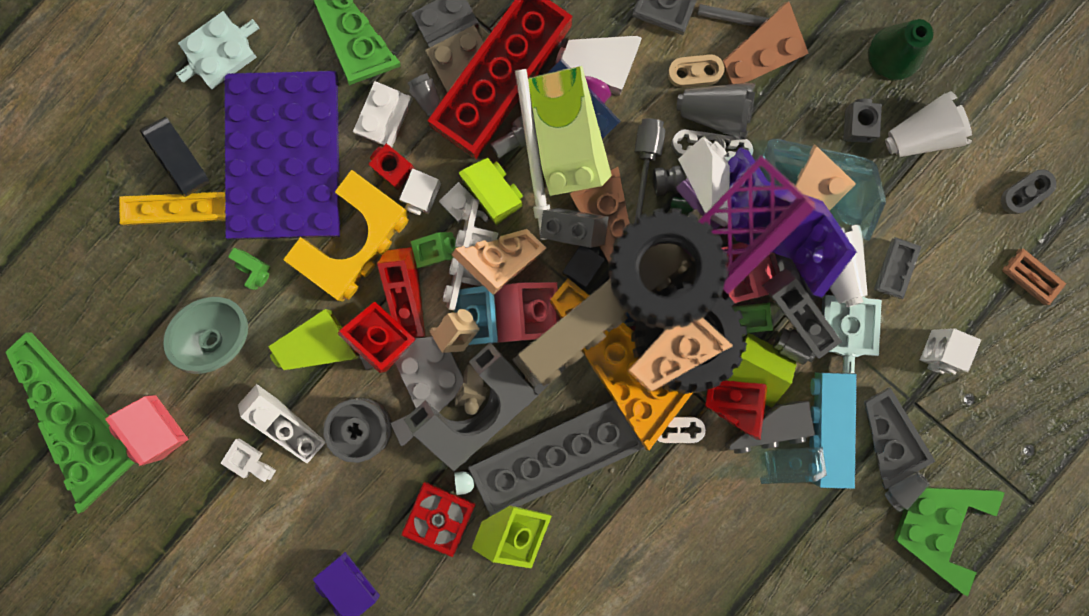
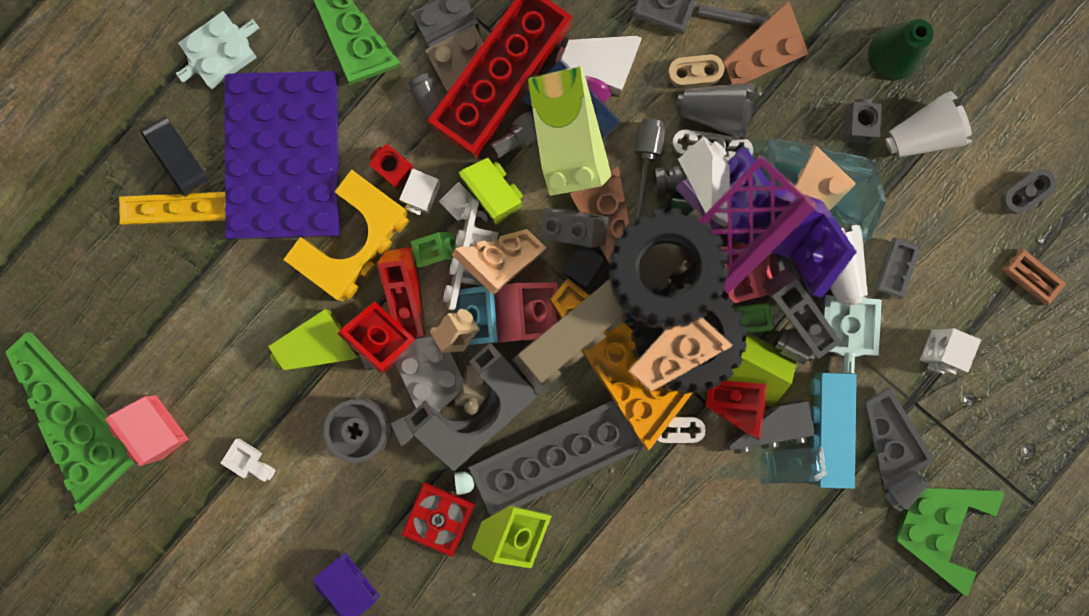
(197, 327): sand green dish -> none
(248, 263): bright green bracket -> none
(279, 423): white slope -> none
(382, 114): white plate -> none
(532, 145): white bar -> none

